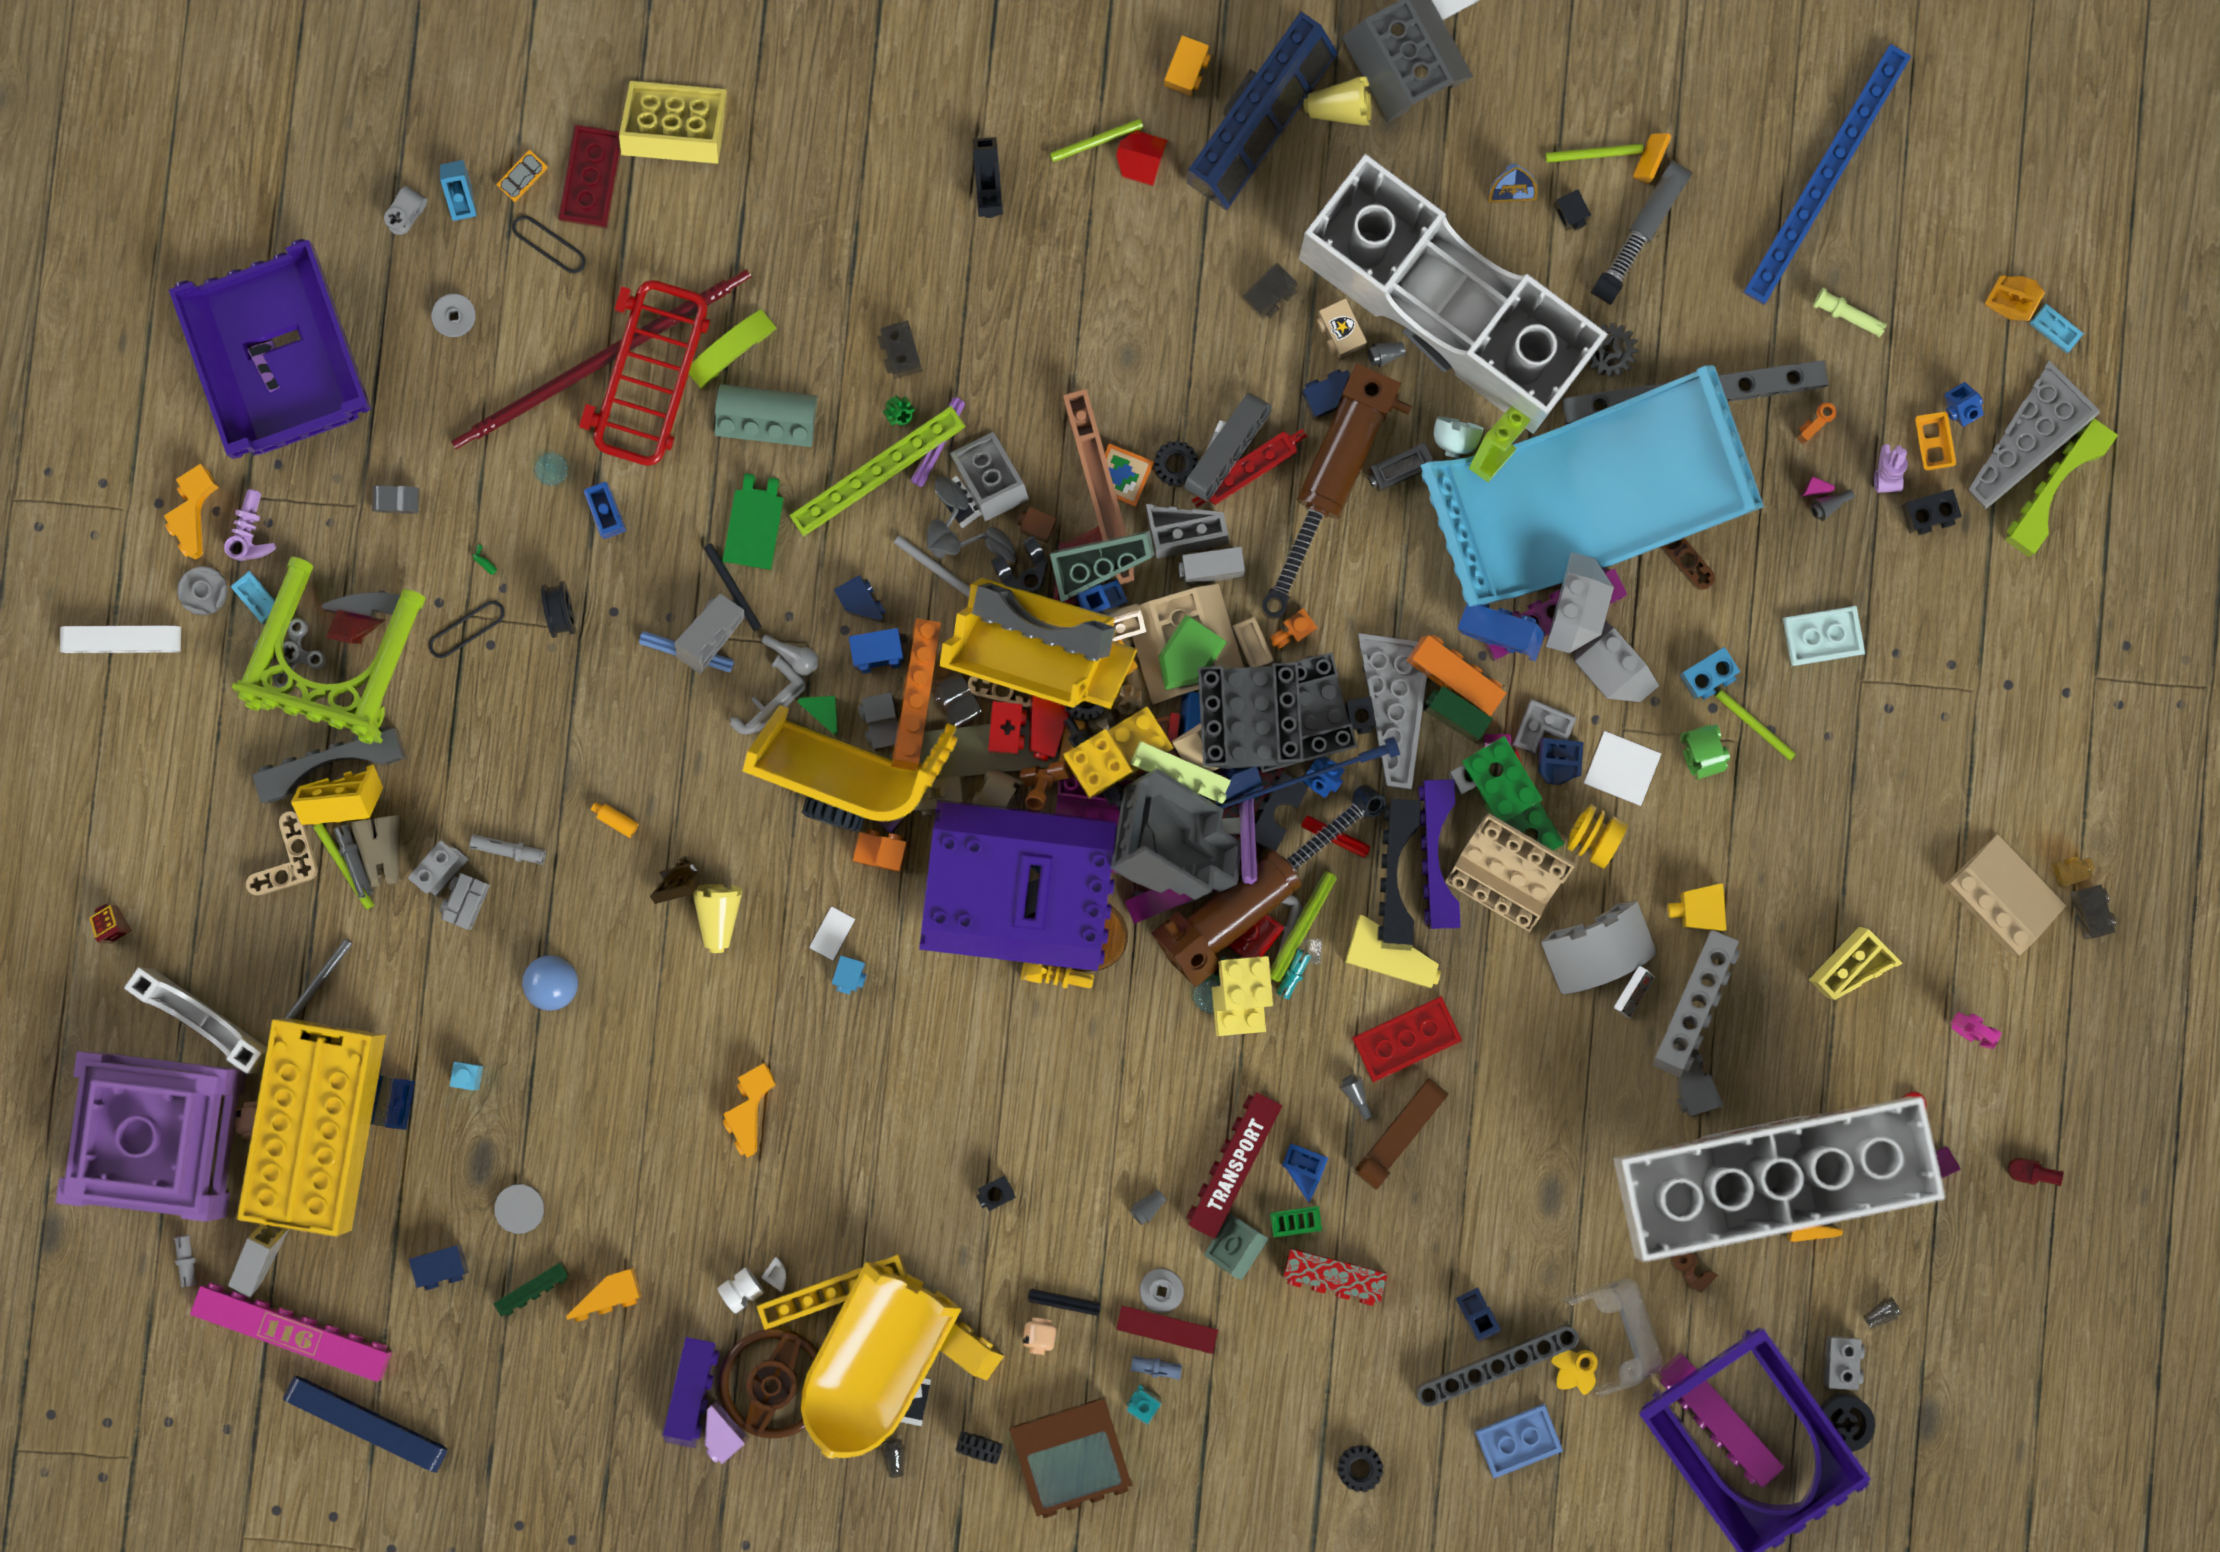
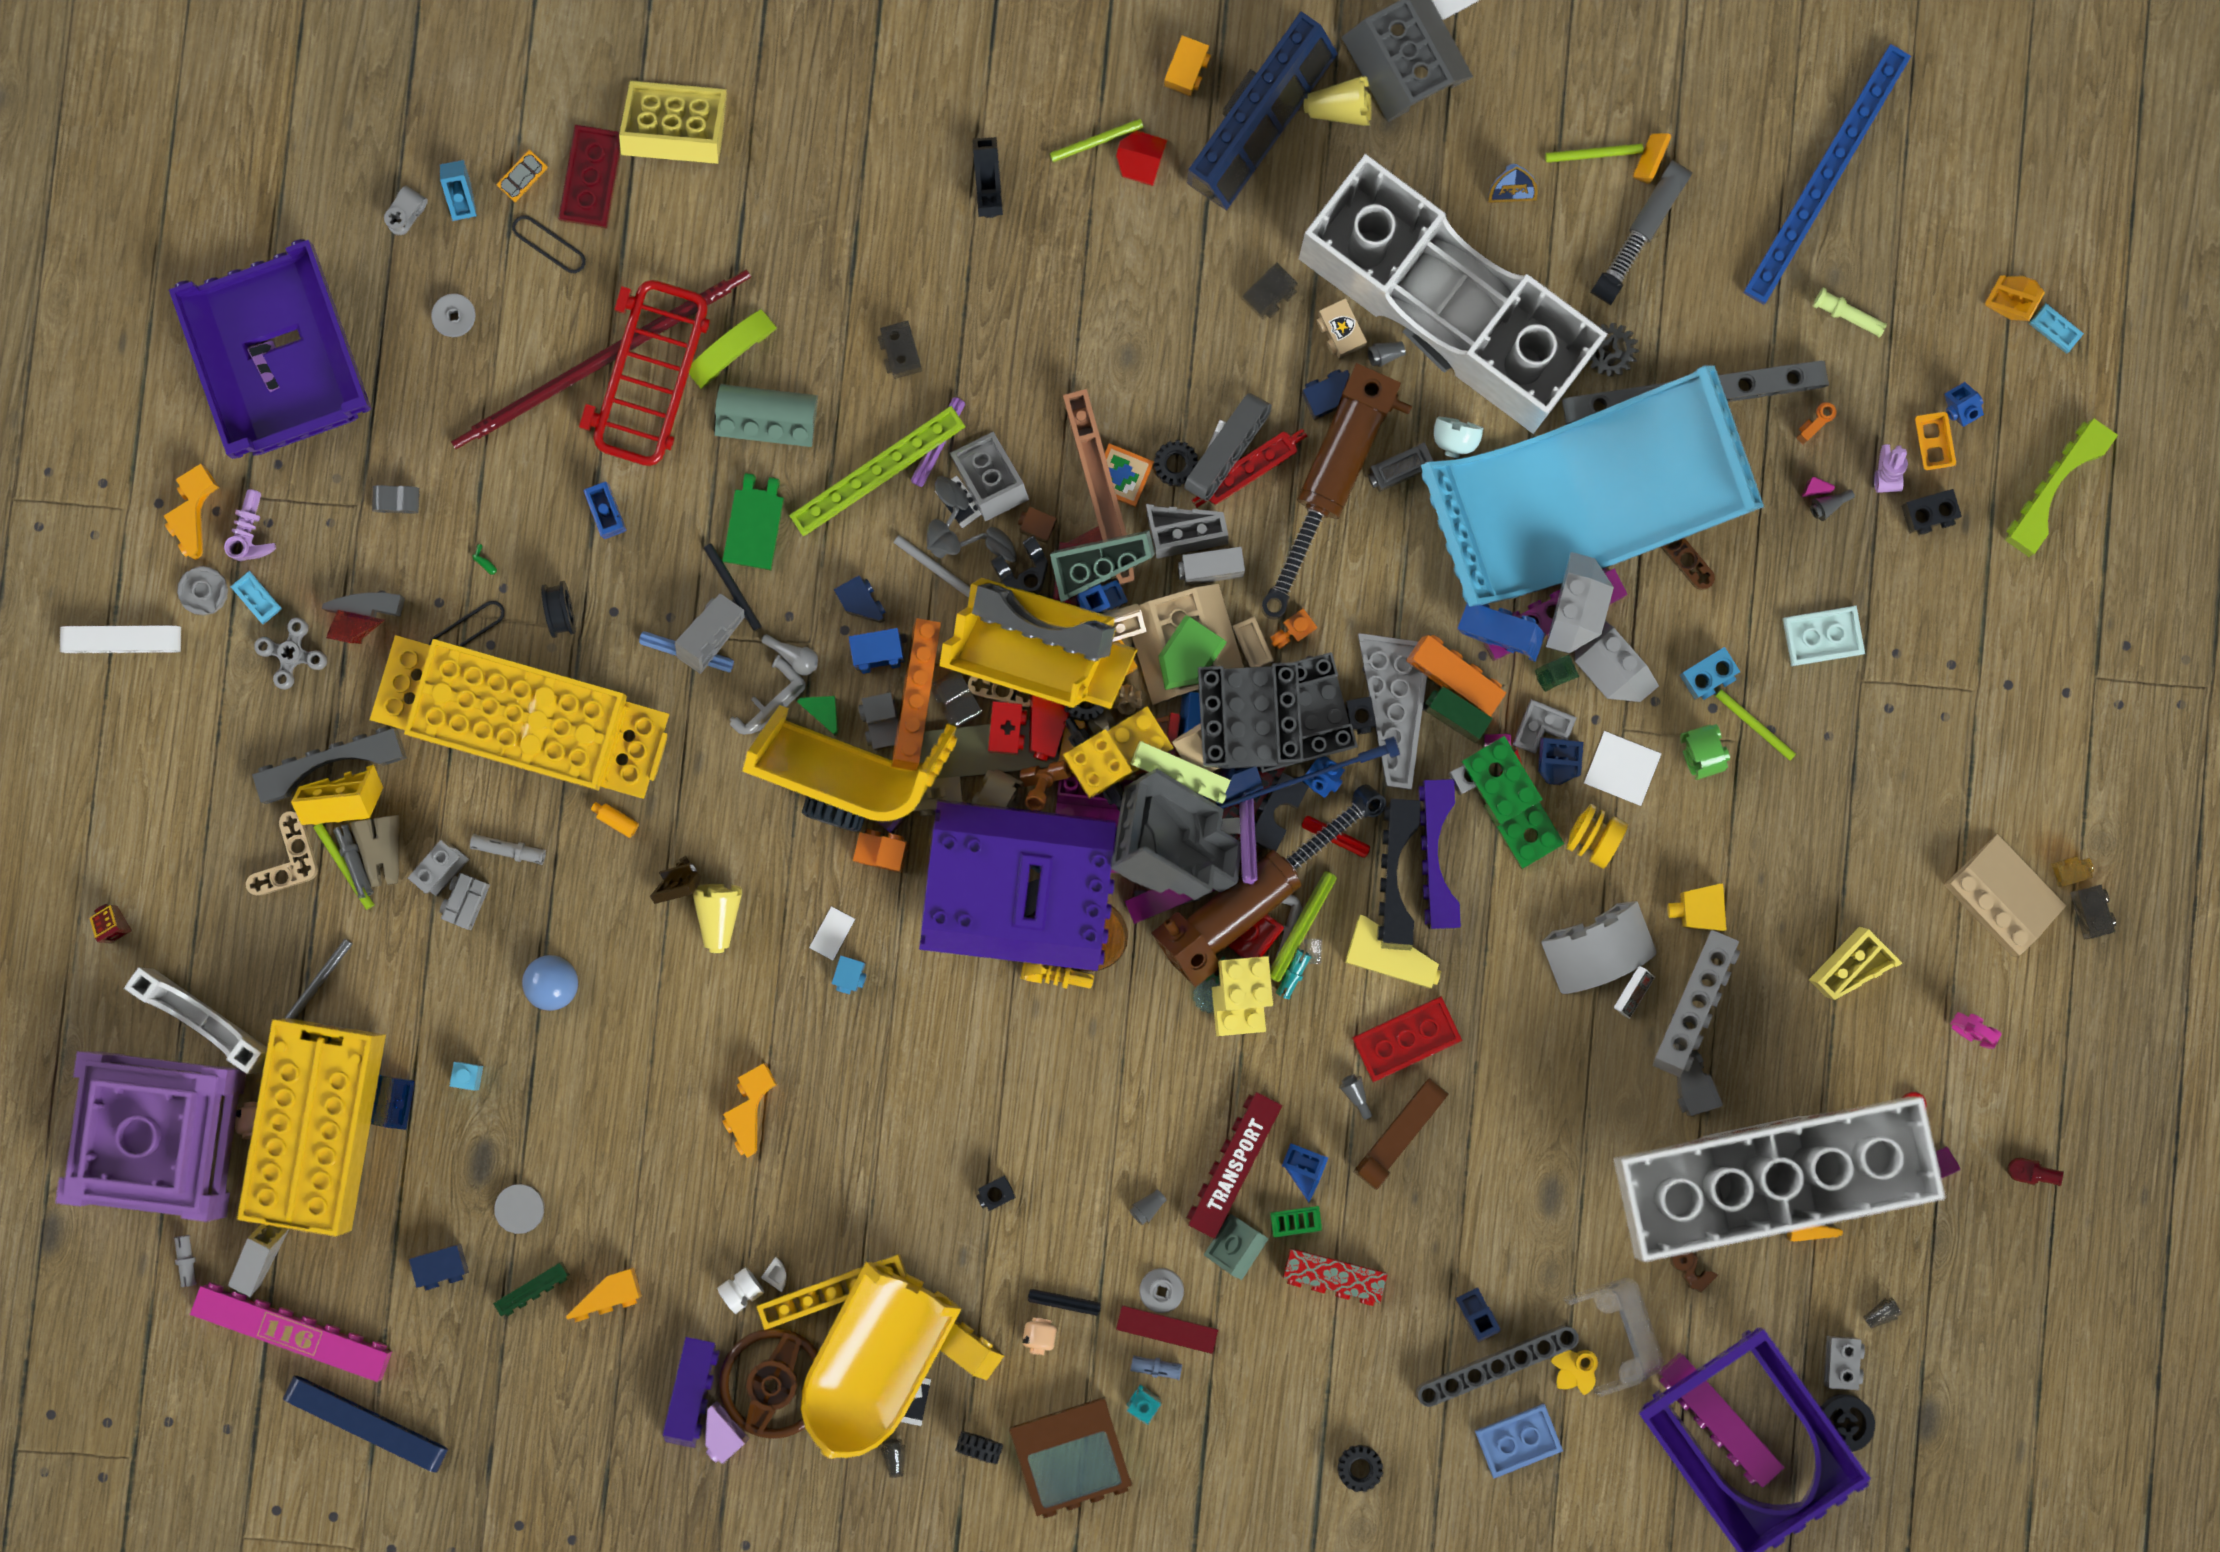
(256, 683): lime arch -> none
(520, 716): none -> yellow piece
(551, 469): clear light blue piece -> none
(898, 410): green gear -> none
(1497, 444): lime panel -> none
(1508, 872): tan slope -> none
(1556, 673): none -> clear green bracket
(1572, 210): black brick -> none
(2041, 425): light grey wing -> none

